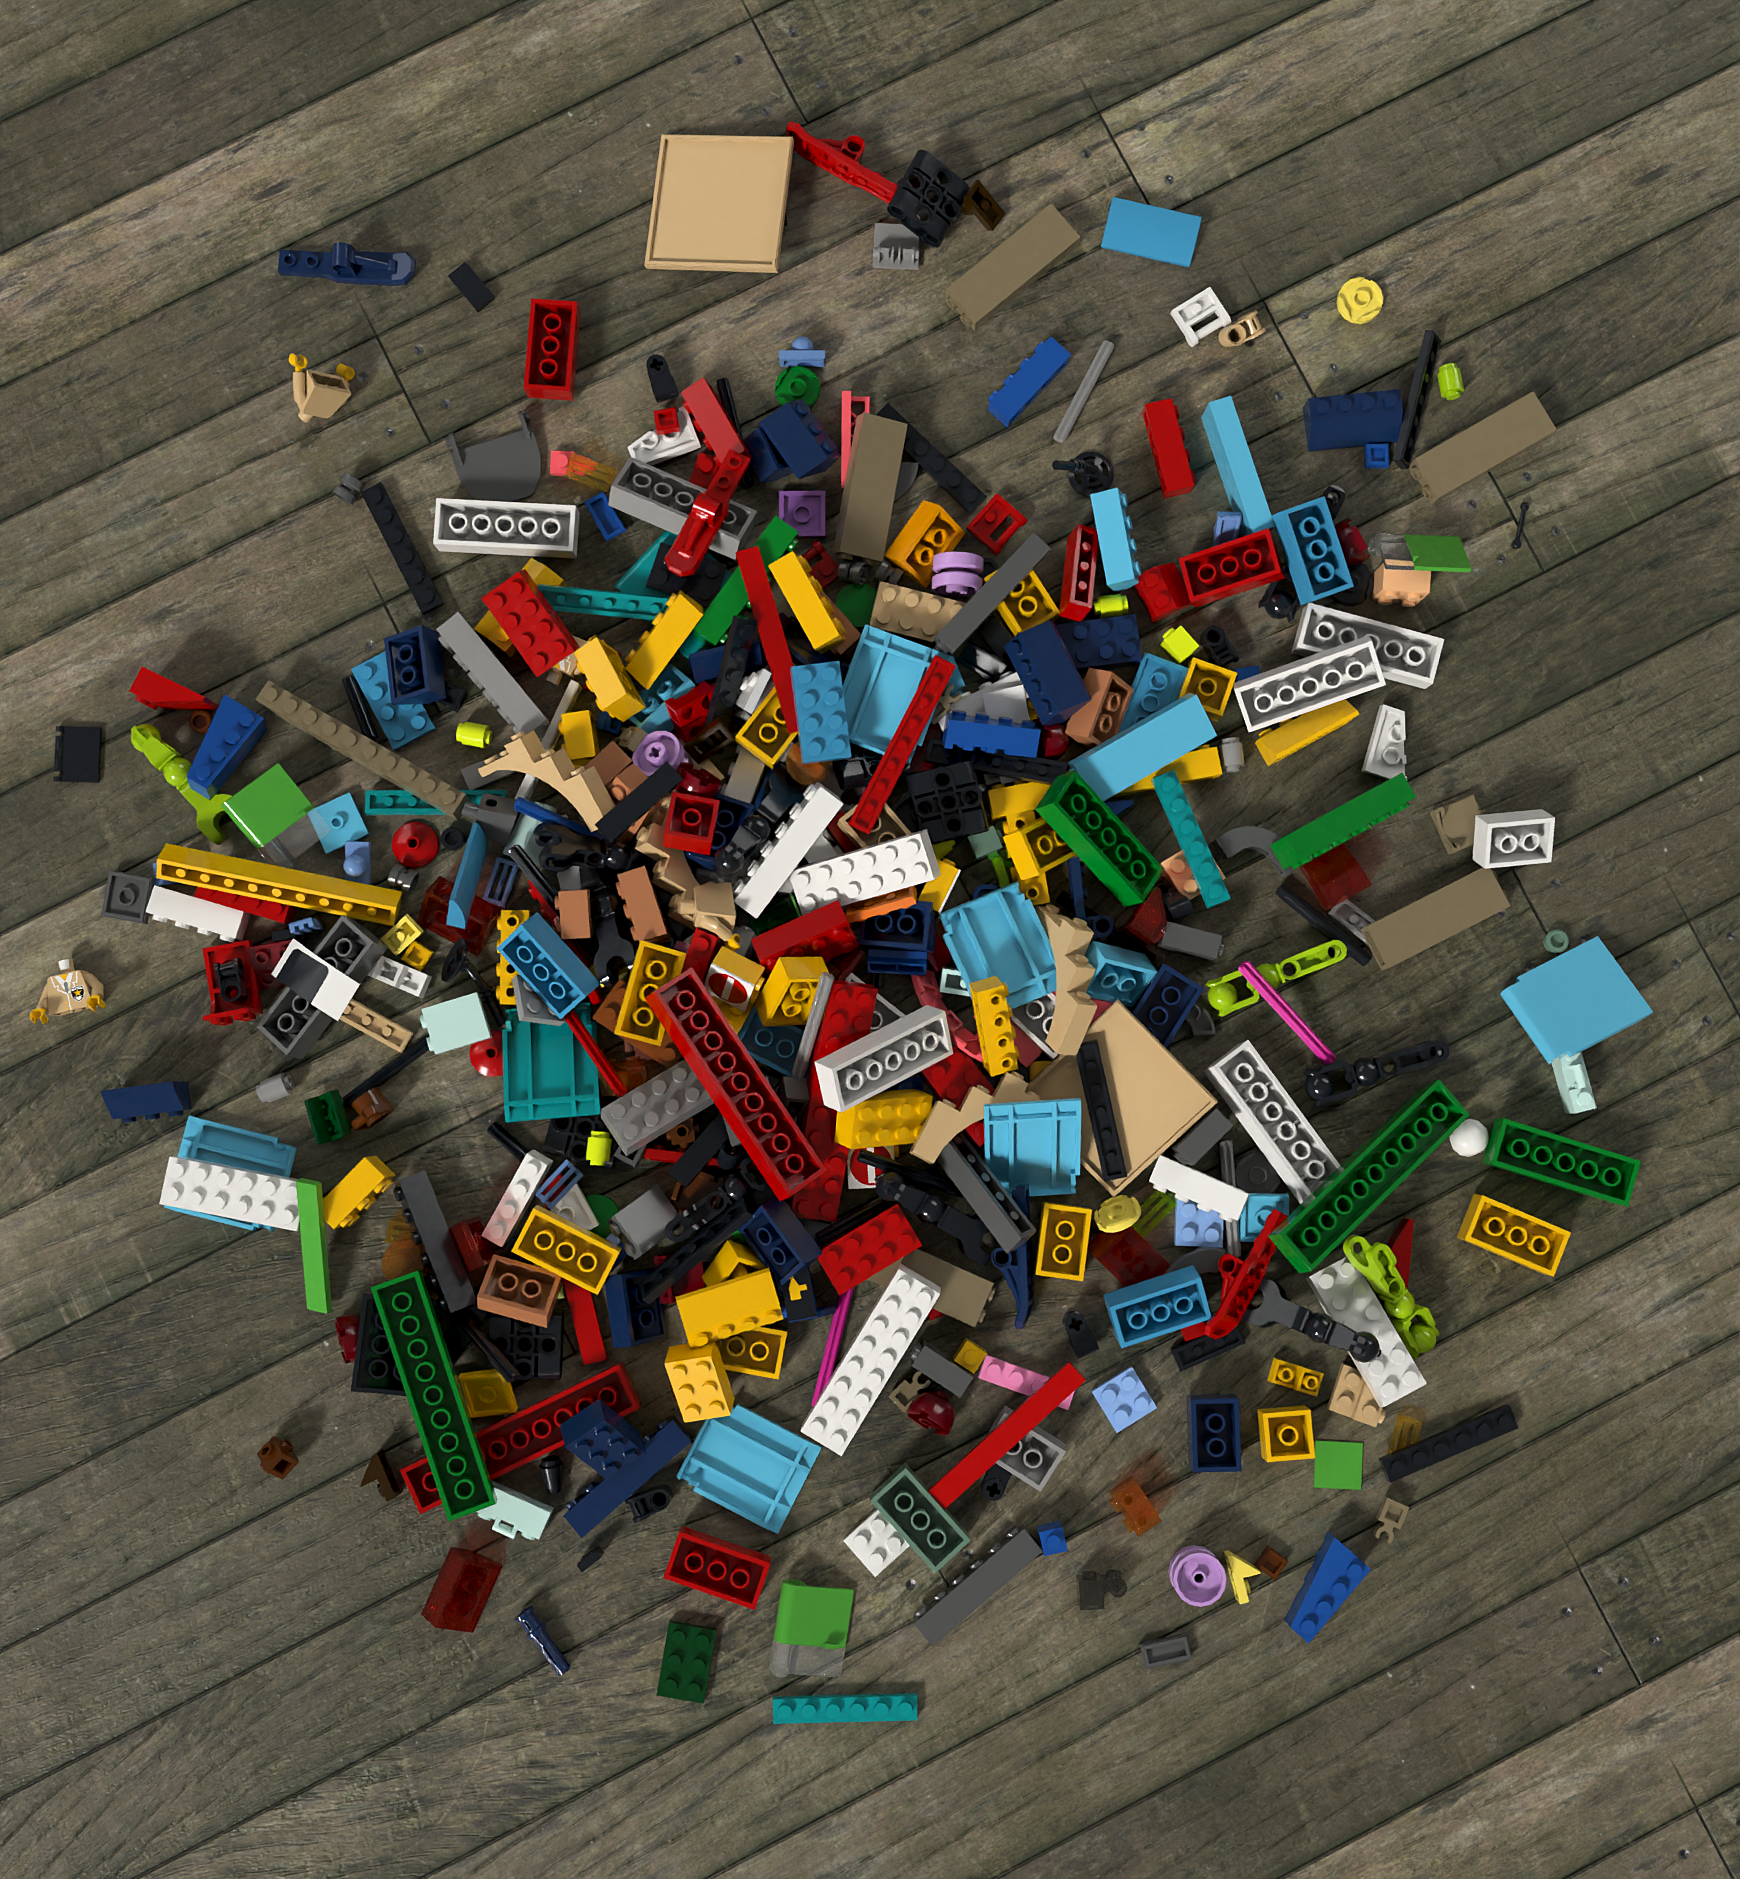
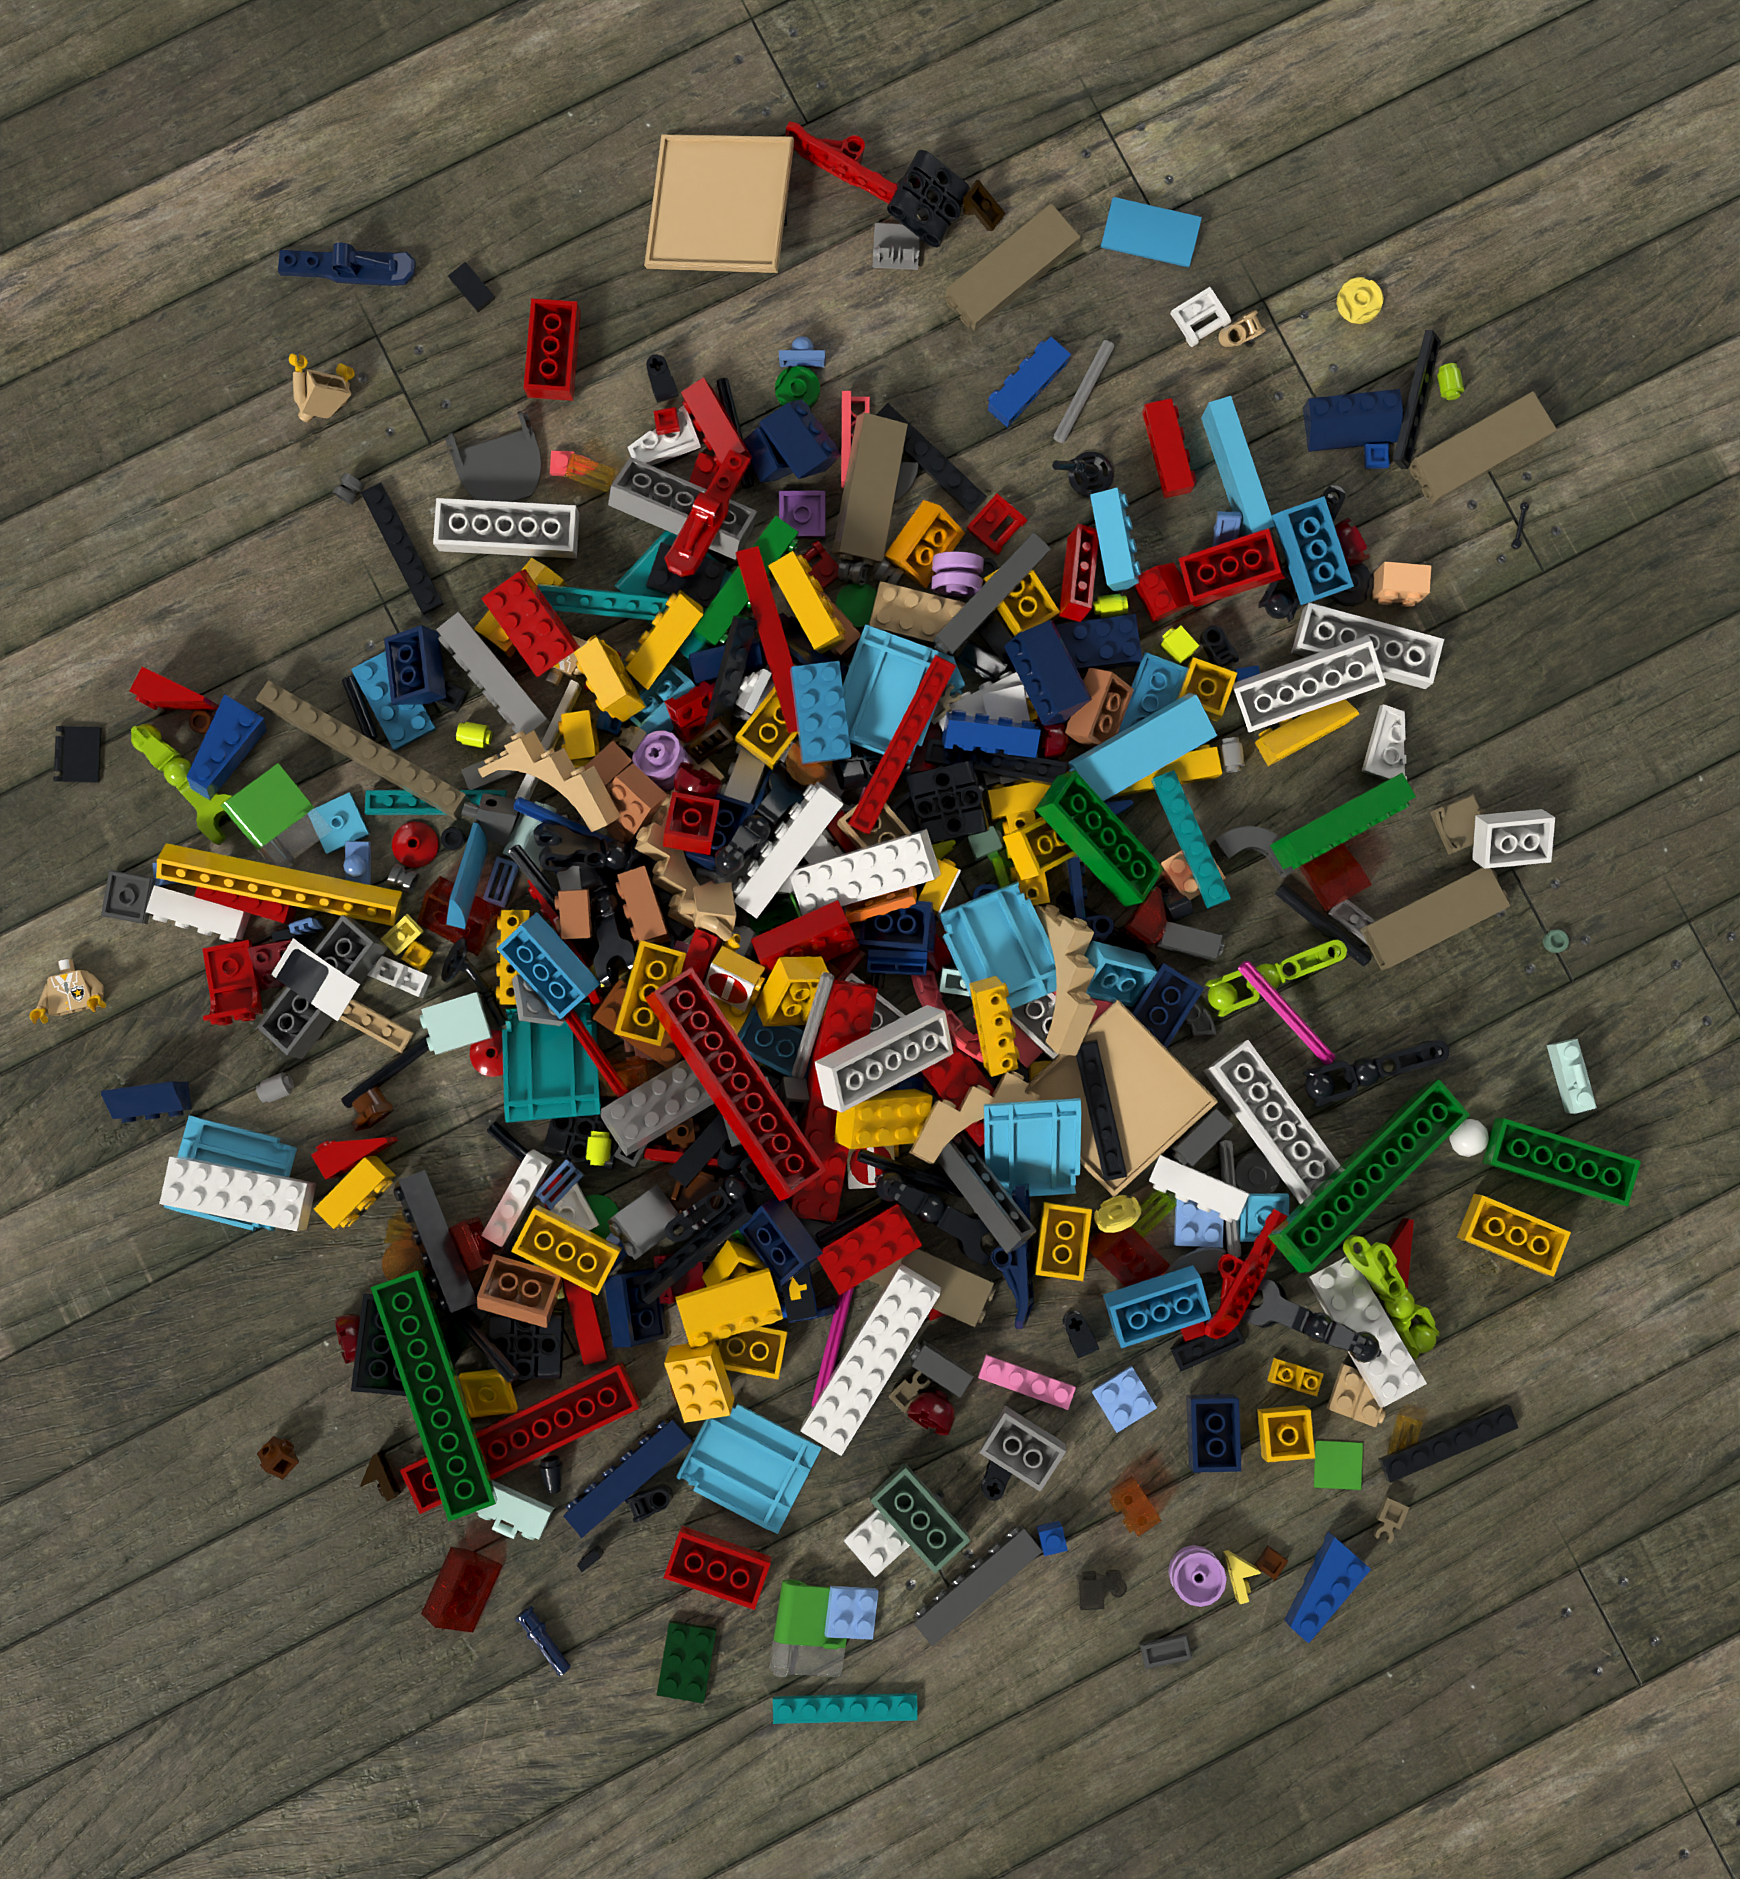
(229, 977): black piece -> none
(314, 1245): bright green tile -> none
(328, 1117): dark green bracket -> none
(340, 1157): none -> red slope
(602, 1439): dark blue brick -> none
(605, 516): blue tile -> none
(639, 802): black tile -> none
(851, 1612): none -> light blue plate
(969, 1355): yellow brick -> none
(1006, 1434): red tile -> none
(1420, 552): bright green door -> none
(1575, 1001): medium azure piece -> none

